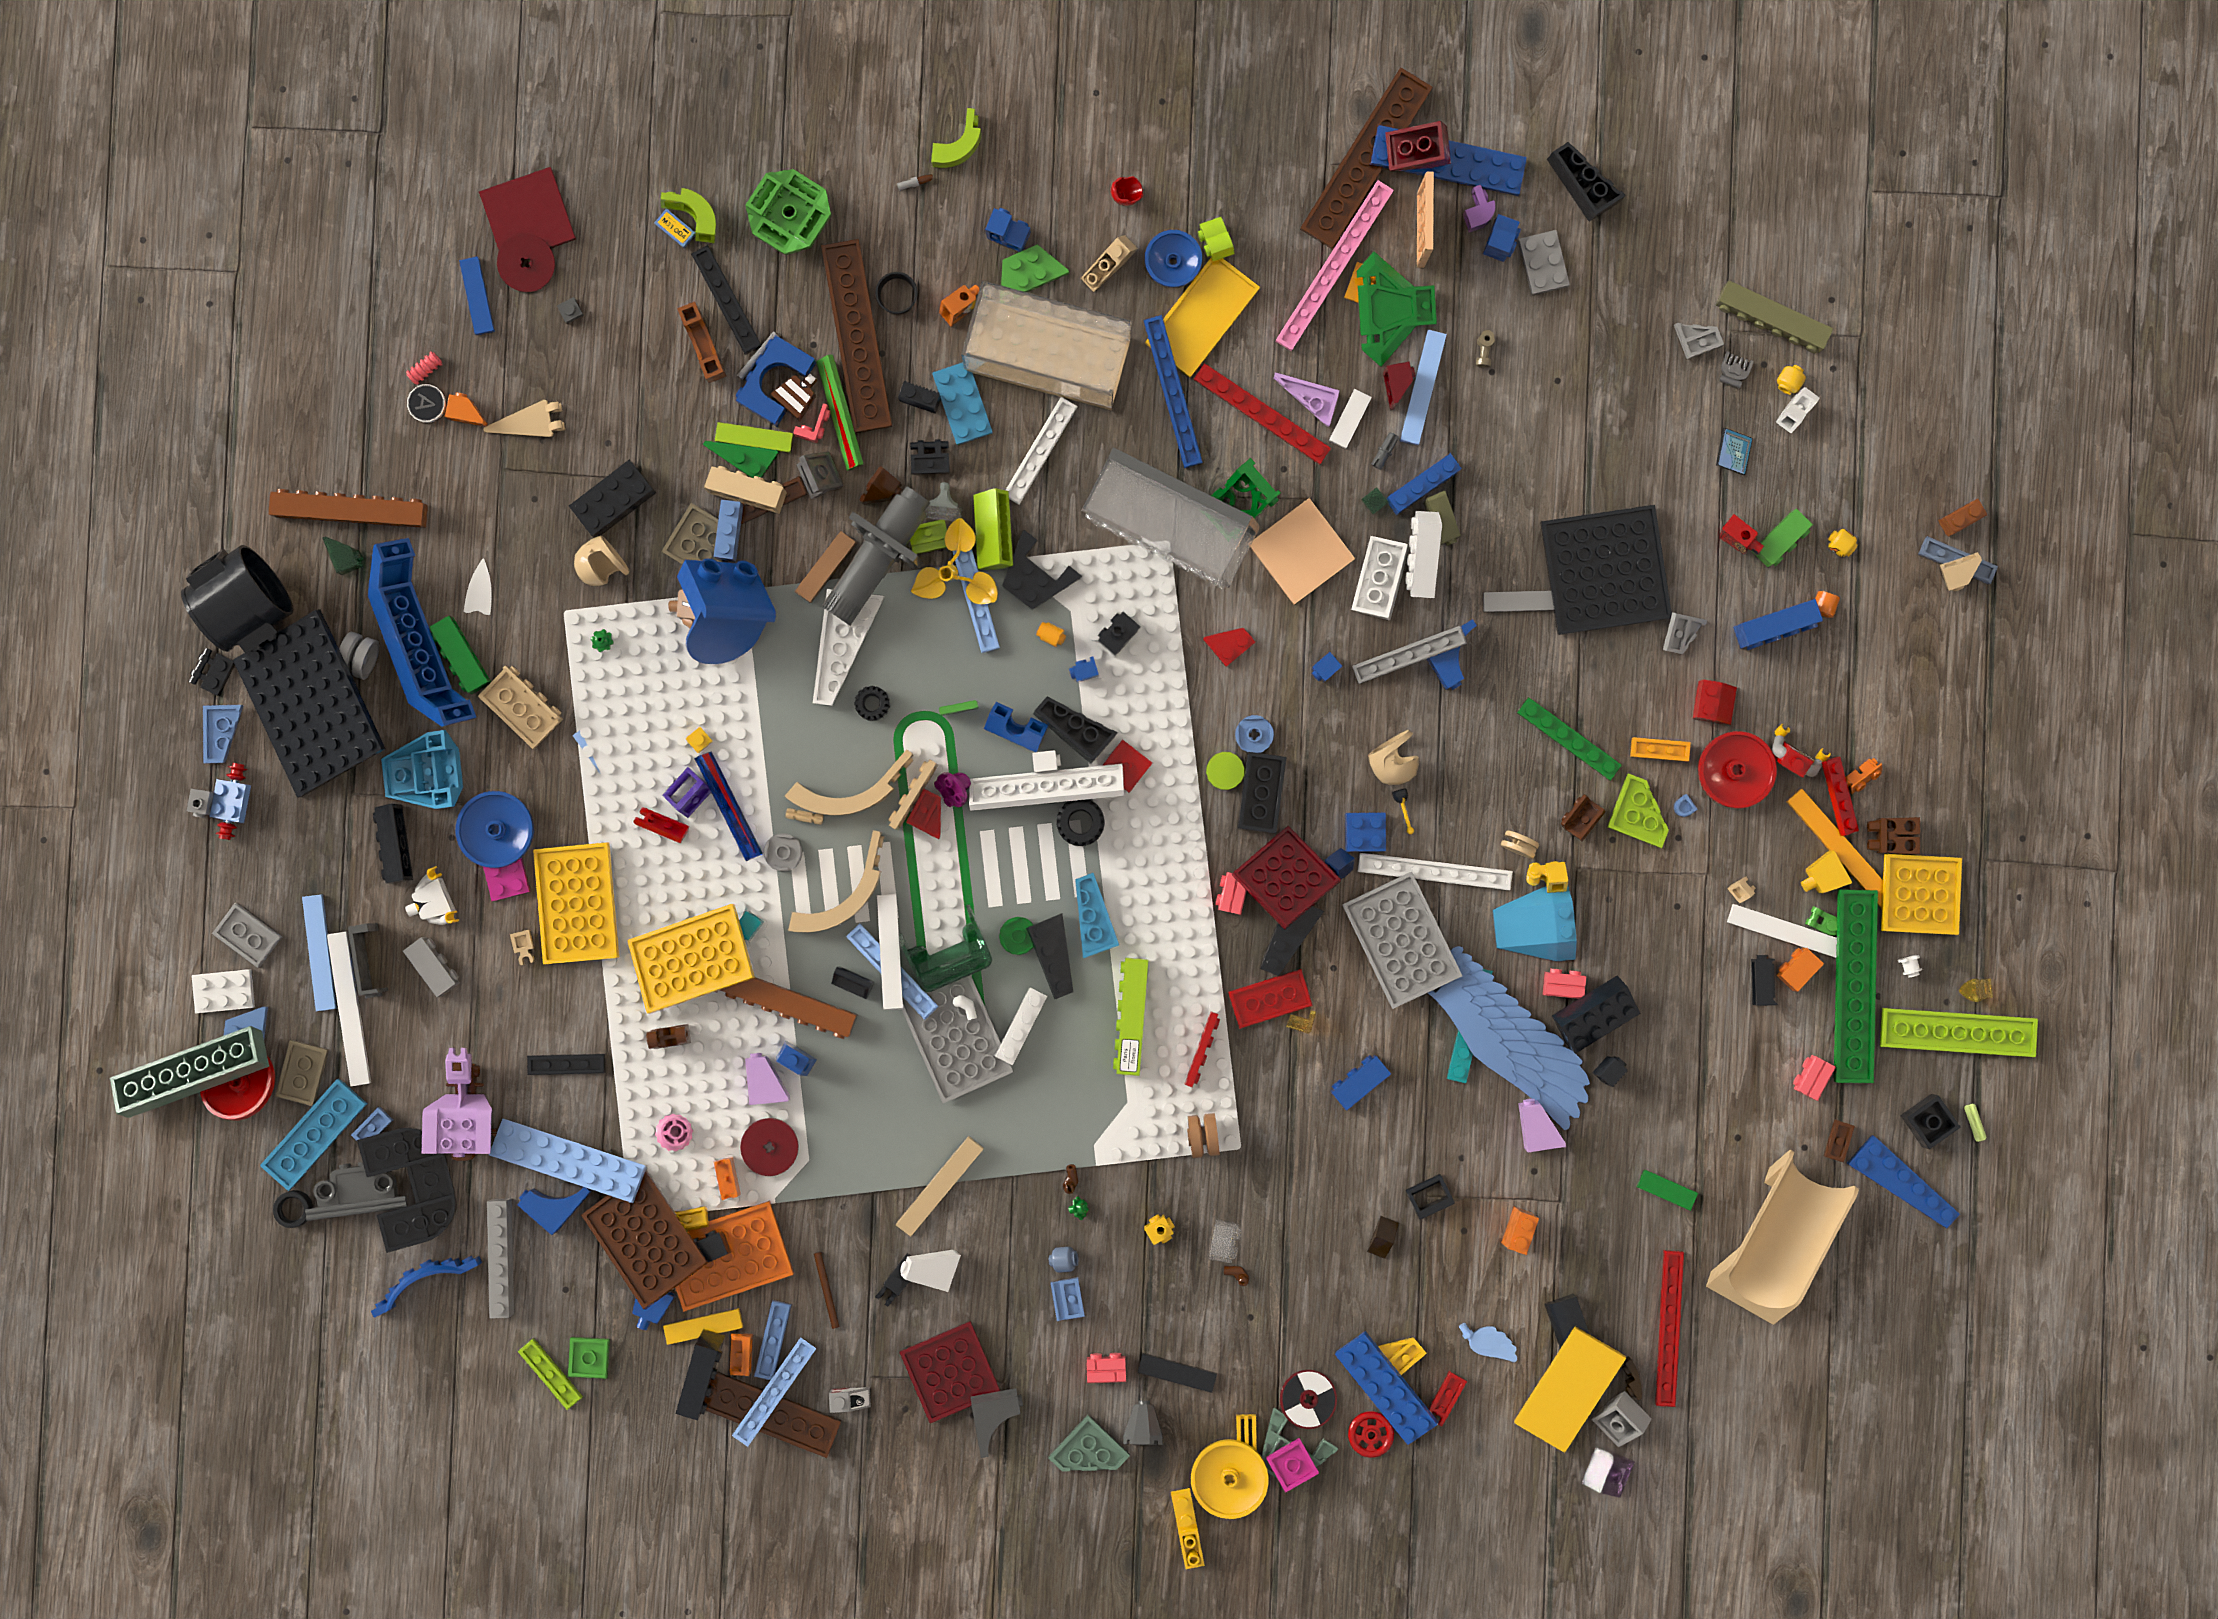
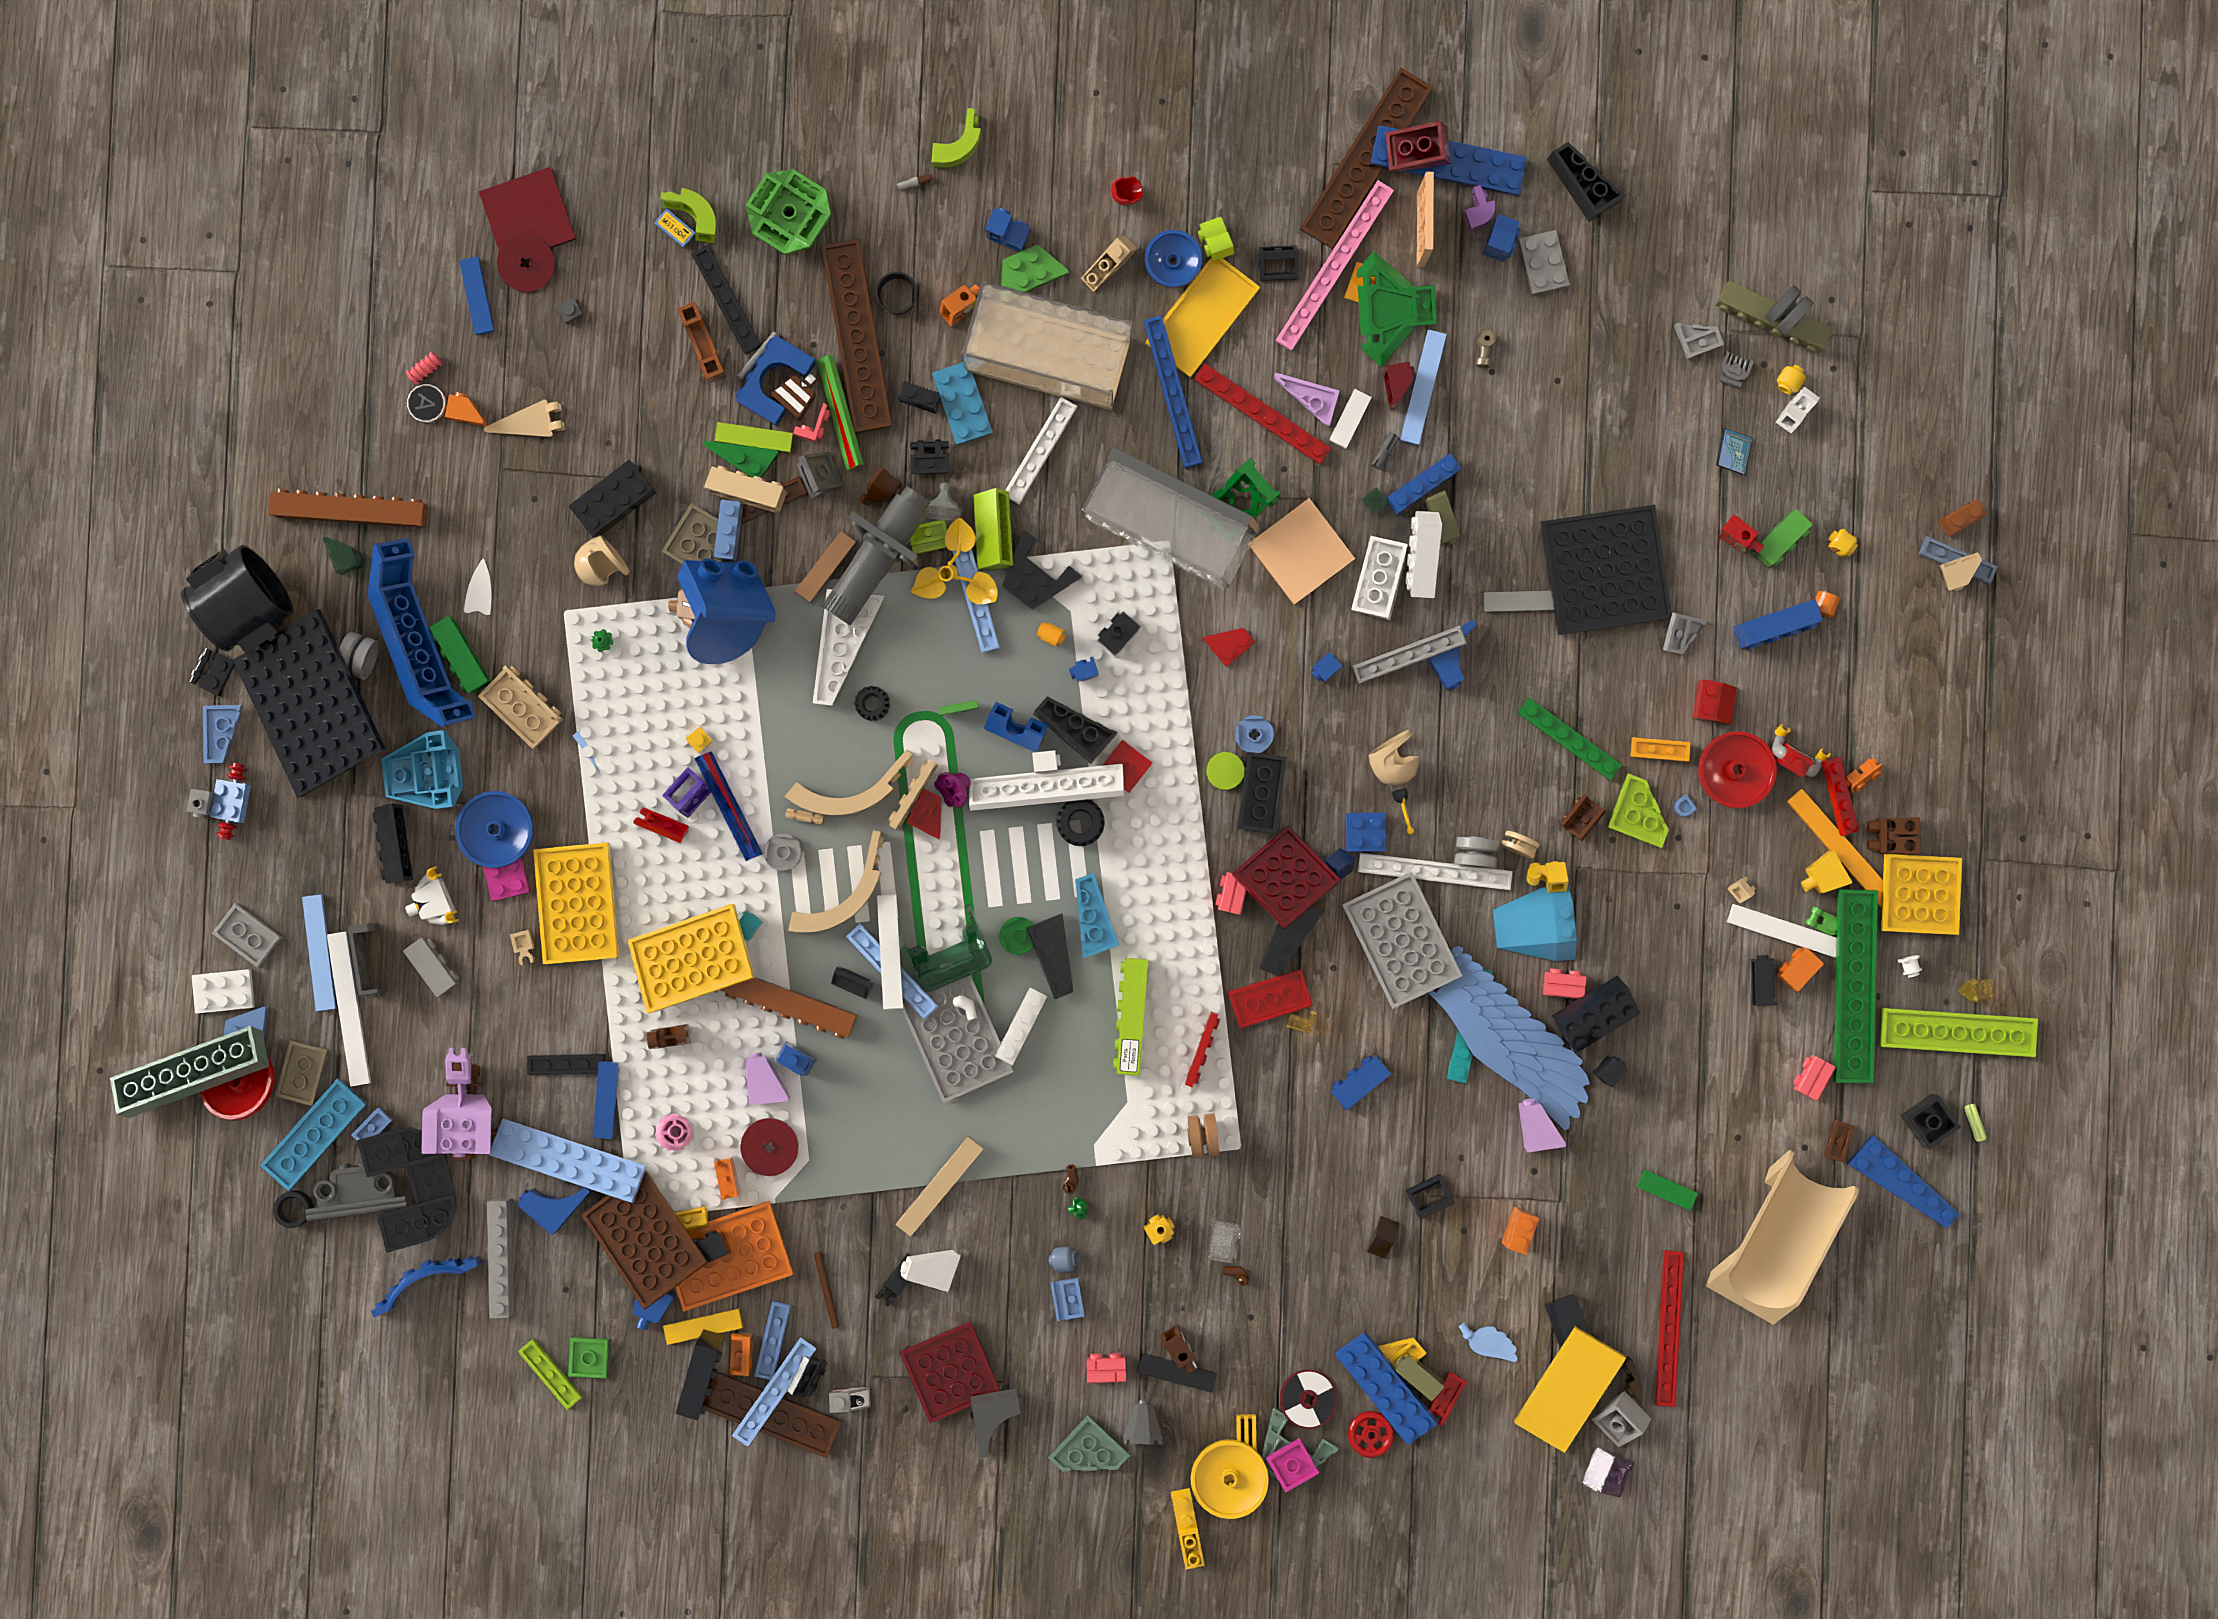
(606, 1099): none -> blue tile
(807, 1376): none -> black plate
(1175, 1344): none -> reddish brown torso
(1278, 252): none -> black tile
(1419, 1376): none -> olive slope
(1476, 852): none -> light grey wheel
(1789, 310): none -> dark grey wheel

